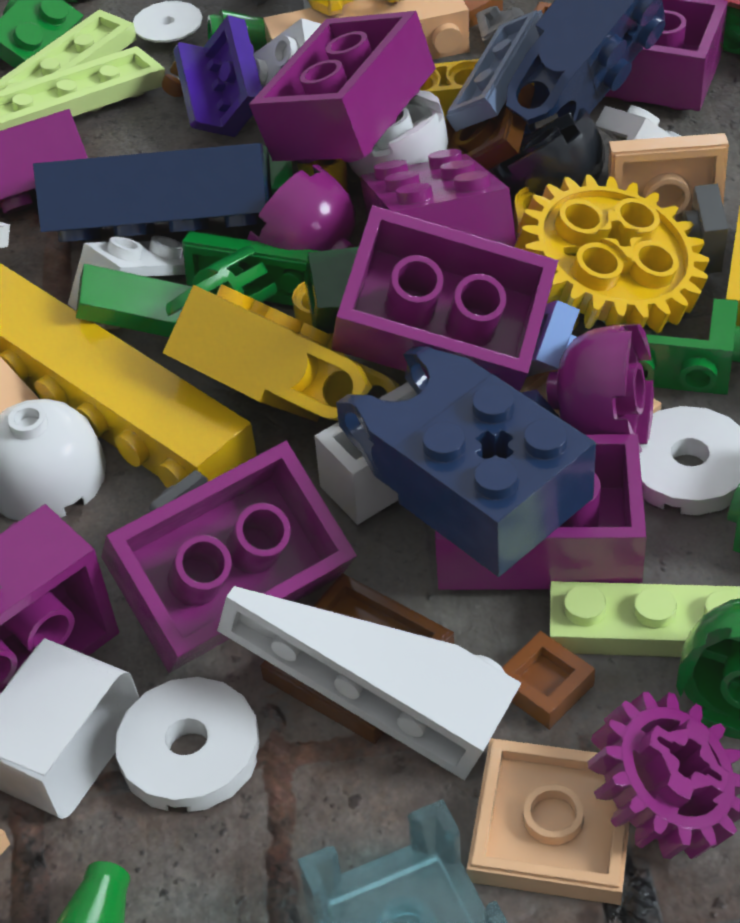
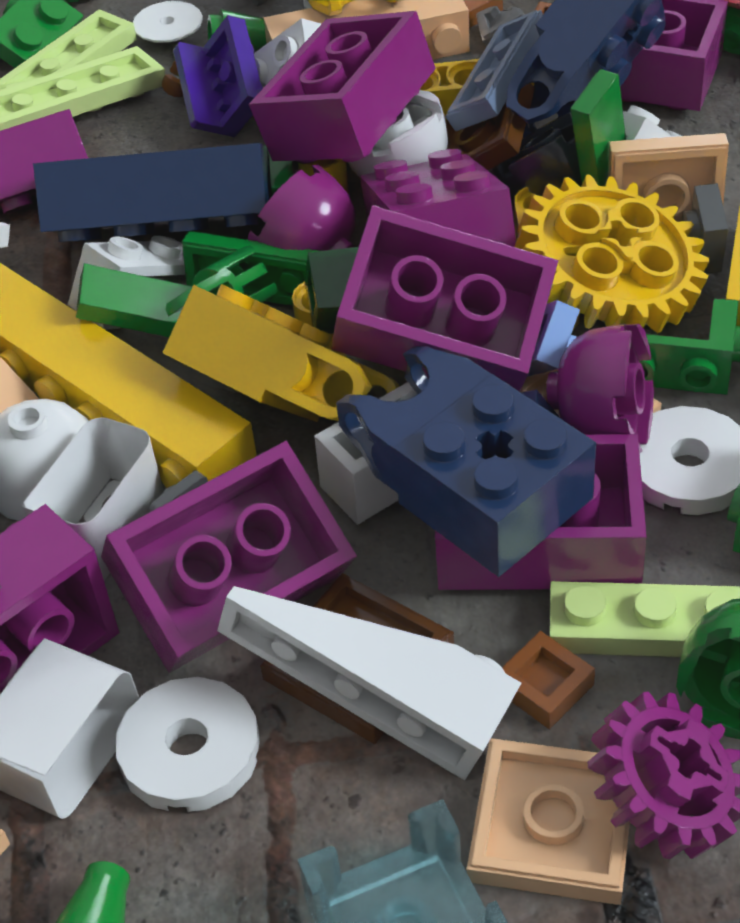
(79, 474): none -> white piece
(596, 121): none -> green tile

